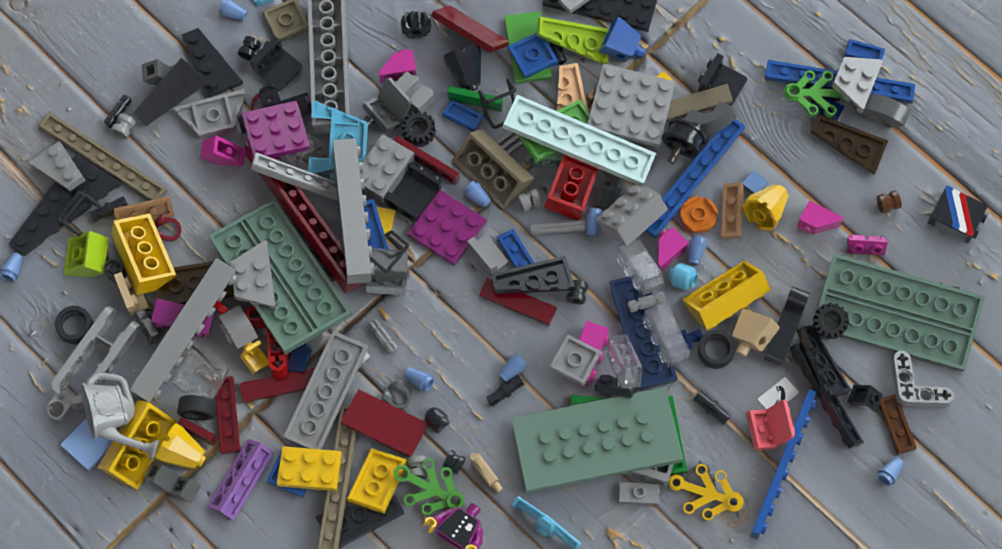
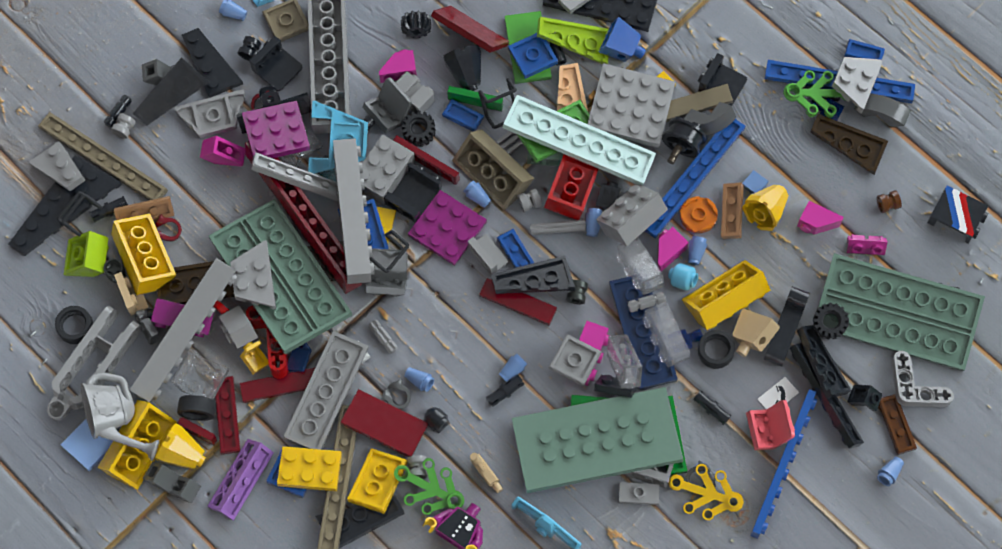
(11, 268): medium blue cone -> none
(454, 462): black wheel -> none

